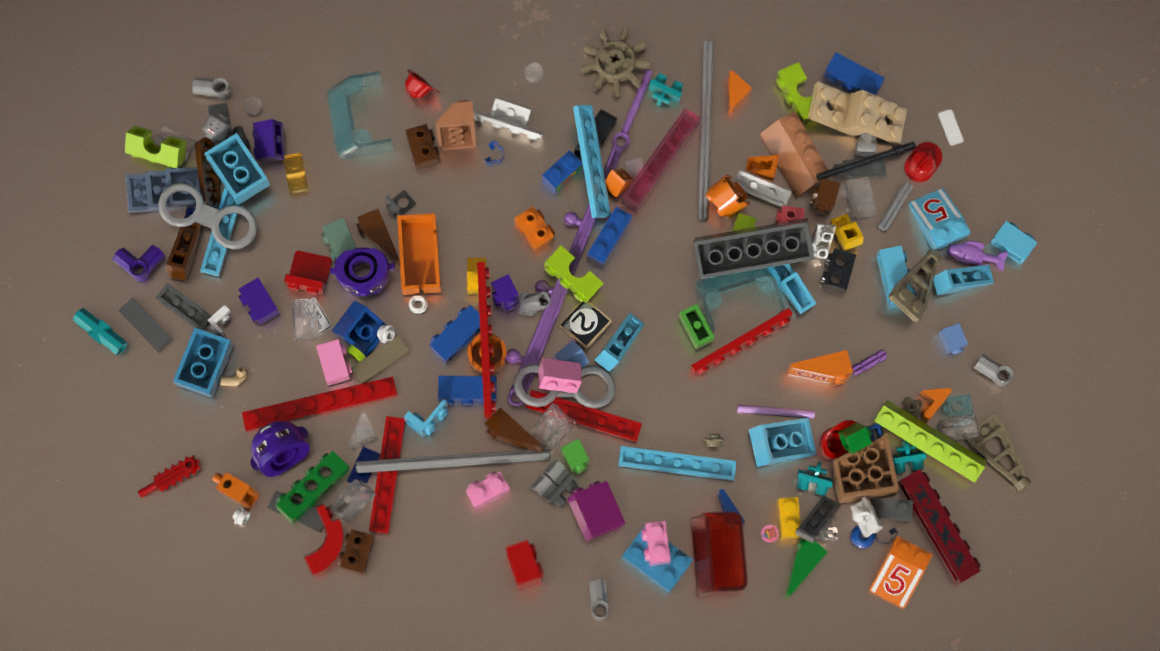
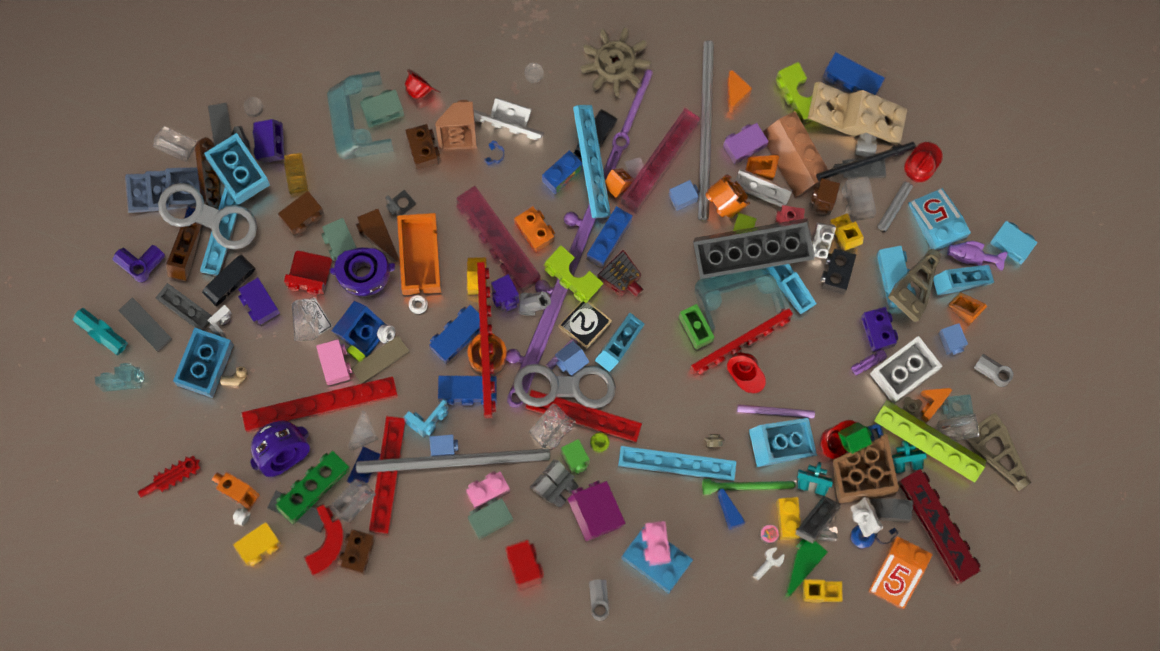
(125, 378): none -> clear light blue plate
(140, 144): lime arch -> none
(210, 87): light grey piece -> none
(216, 127): light grey head -> none
(228, 280): none -> black beam
(257, 544): none -> yellow brick
(301, 213): none -> reddish brown brick
(381, 107): none -> sand green brick
(443, 445): none -> medium blue brick
(490, 518): none -> sand green brick
(498, 239): none -> clear pink brick
(510, 432): reddish brown slope -> none
(559, 375): bright pink brick -> none
(599, 442): none -> lime tile
(621, 275): none -> torso
(665, 93): teal hips -> none
(684, 195): none -> medium blue brick
(710, 487): none -> bright green piece
(719, 553): clear red windscreen -> none
(745, 143): none -> medium lavender brick
(746, 372): none -> red piece
(768, 563): none -> white bar
(822, 591): none -> yellow brick
(826, 369): orange slope -> none
(879, 329): none -> dark purple brick
(906, 370): none -> white brick
(950, 127): white sticker -> none
(967, 307): none -> orange slope

